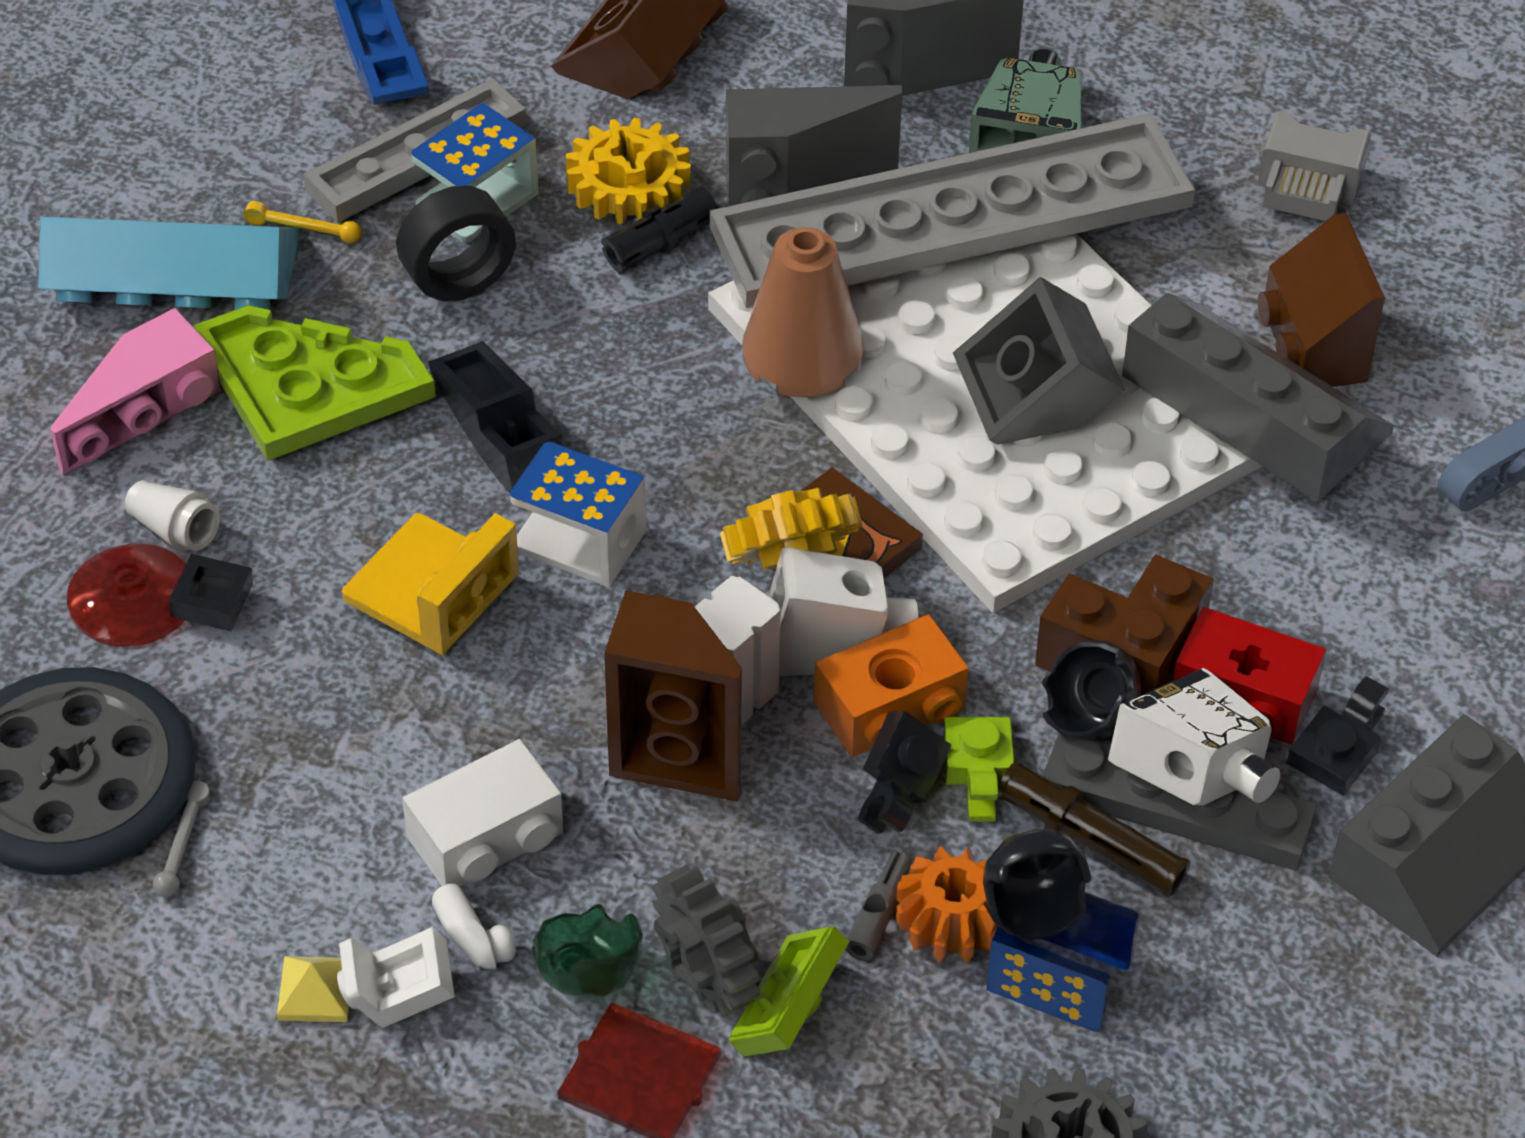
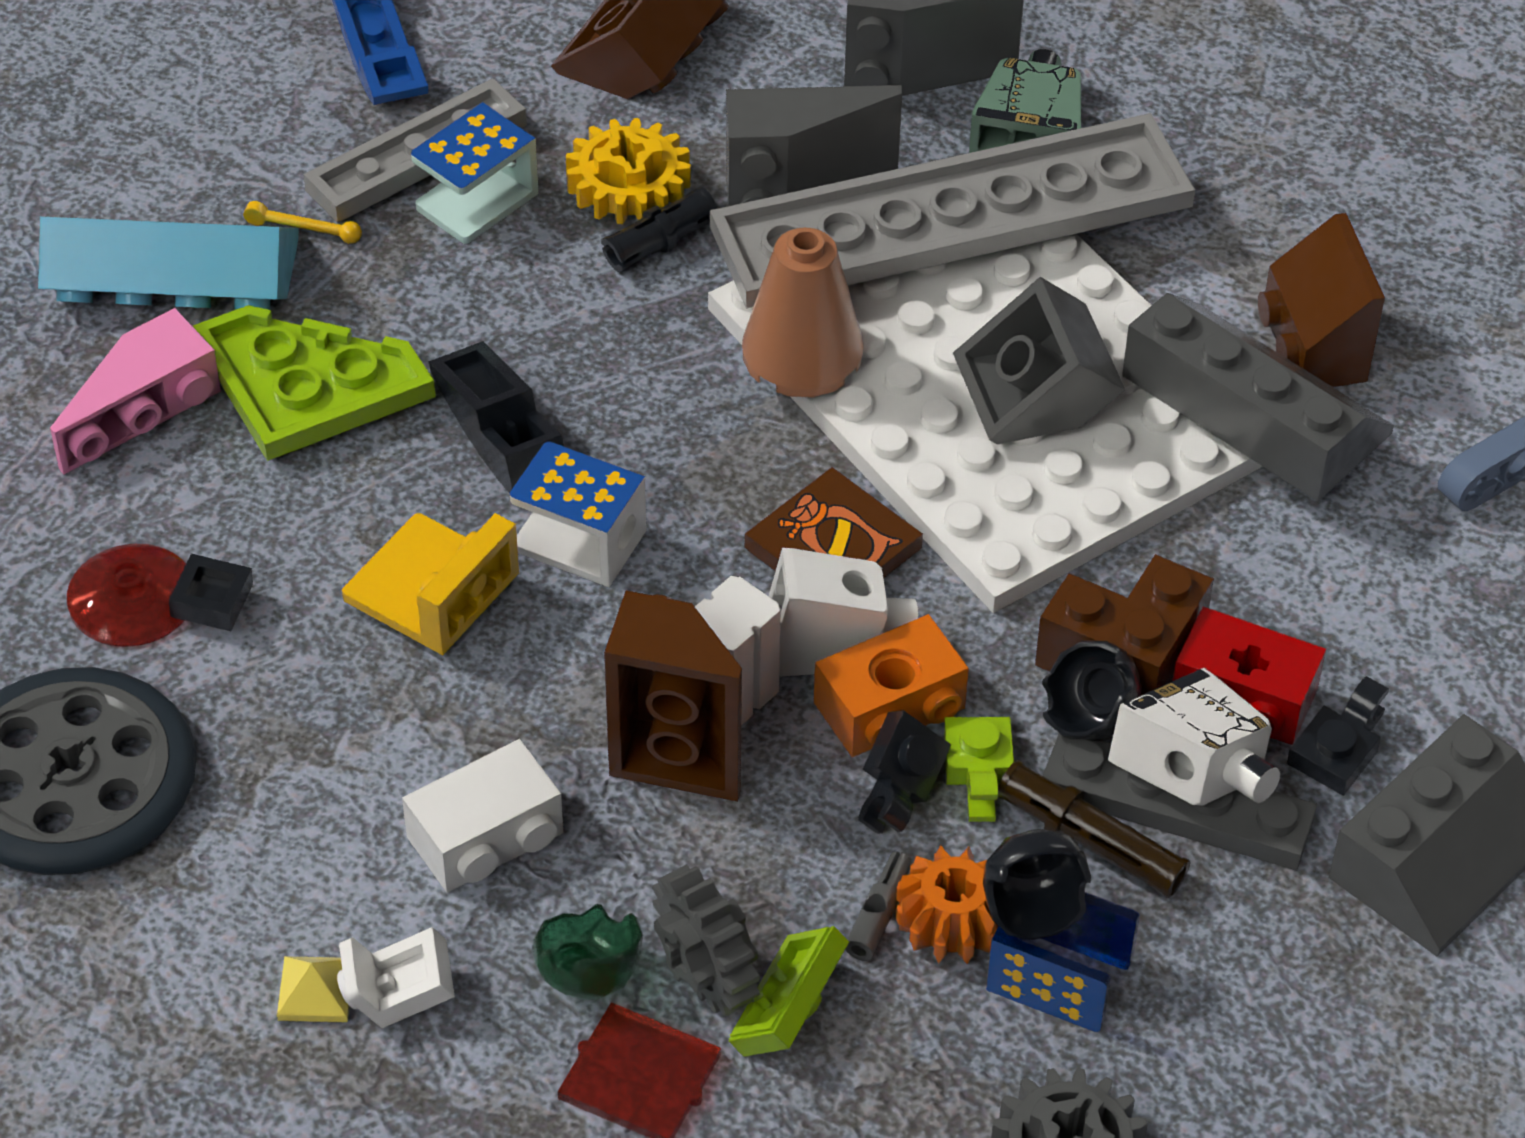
(166, 882): light grey hinge -> none
(175, 514): white cone -> none
(437, 219): black tyre -> none
(465, 929): white arm -> none
(790, 521): yellow gear -> none
(1311, 167): light grey piece -> none

